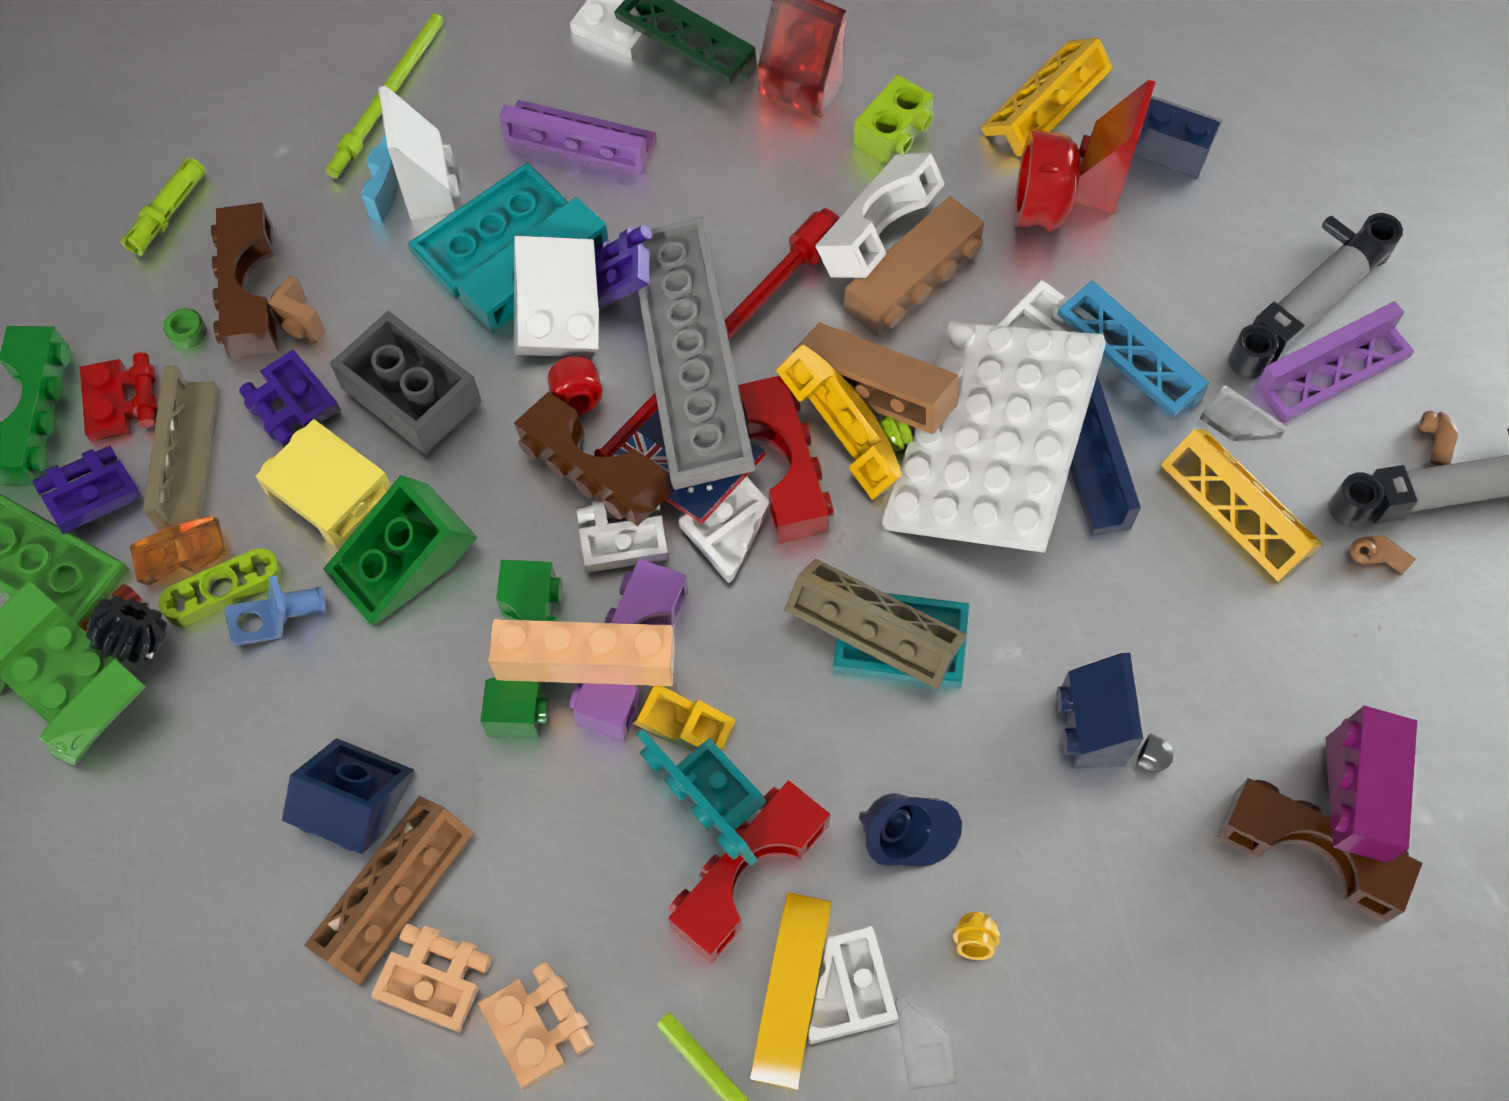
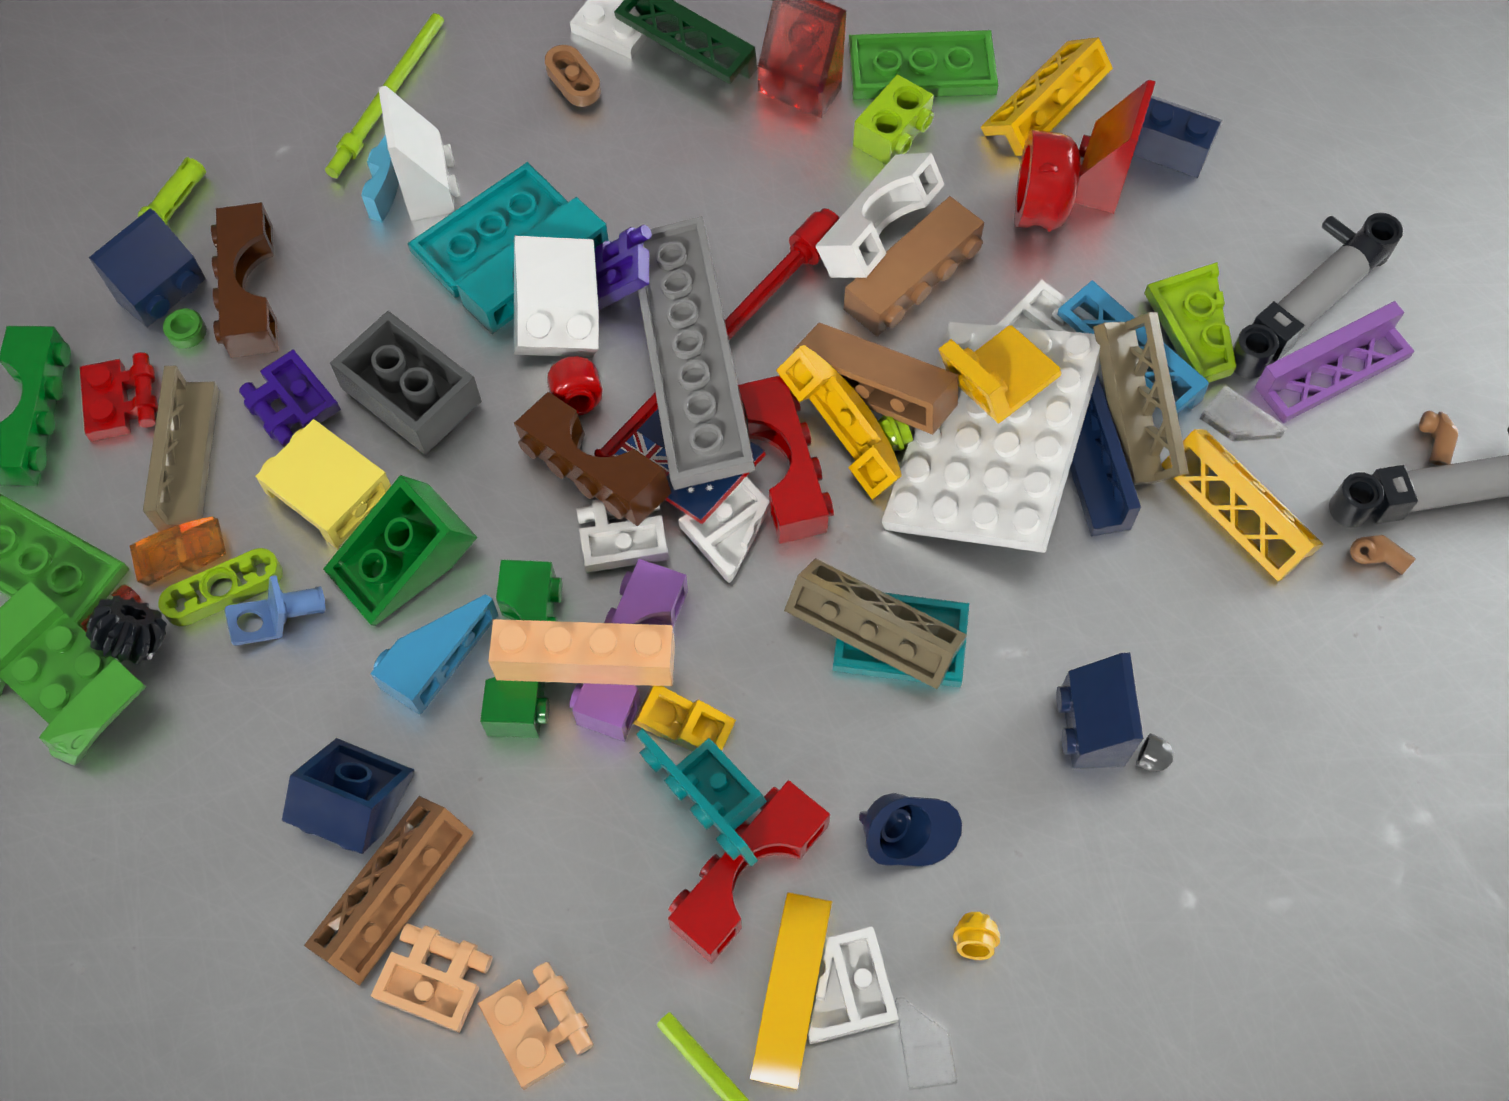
(90, 495): dark purple plate -> none
(147, 268): none -> dark blue slope
(294, 315): medium nougat bracket -> none
(429, 656): none -> dark azure slope
(577, 135): medium lavender fence -> none
(578, 79): none -> medium nougat plate
(936, 61): none -> bright green tile
(1000, 372): none -> yellow bracket
(1133, 402): none -> dark tan fence
(1195, 321): none -> lime wing
(1264, 818): reddish brown arch -> none
(1371, 783): magenta wedge -> none

